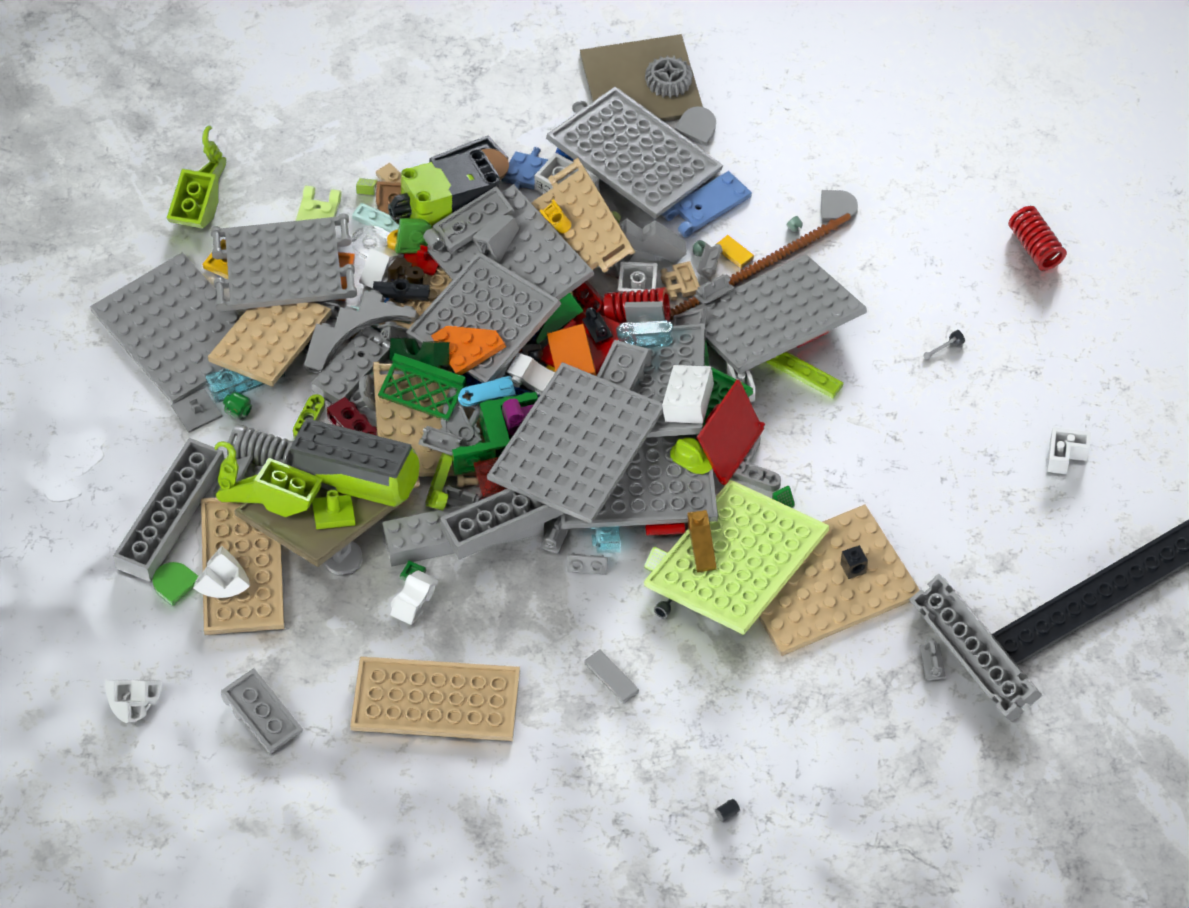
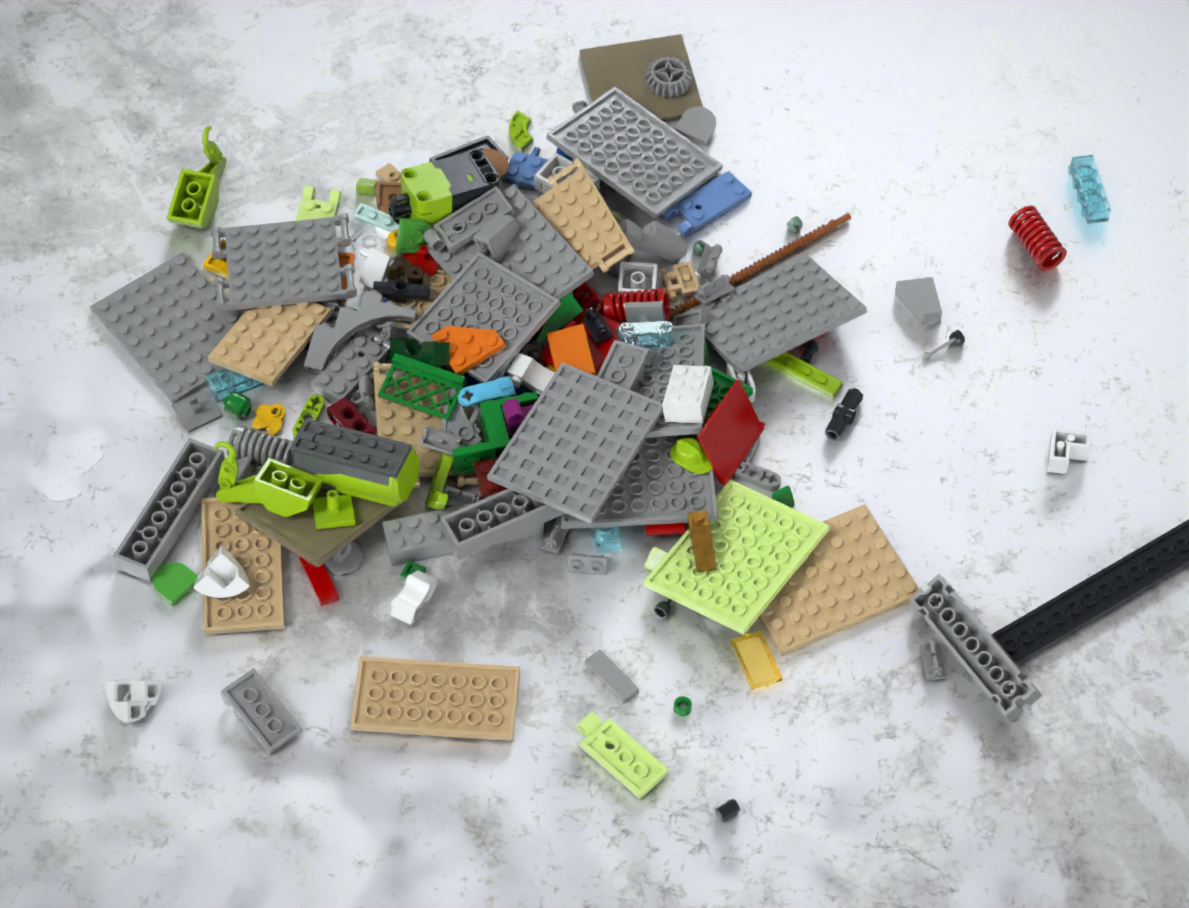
(267, 419): none -> yellow plate
(320, 582): none -> red hinge
(518, 131): none -> lime tile
(556, 217): yellow piece -> none
(627, 761): none -> yellowish green hinge
(677, 708): none -> green bush
(735, 252): yellow tile -> none
(756, 660): none -> clear yellow piece
(811, 348): none -> black pin
(837, 203): light grey tile -> none
(844, 414): none -> black piece
(854, 562): black brick -> none
(920, 299): none -> light grey slope
(1089, 189): none -> clear light blue brick

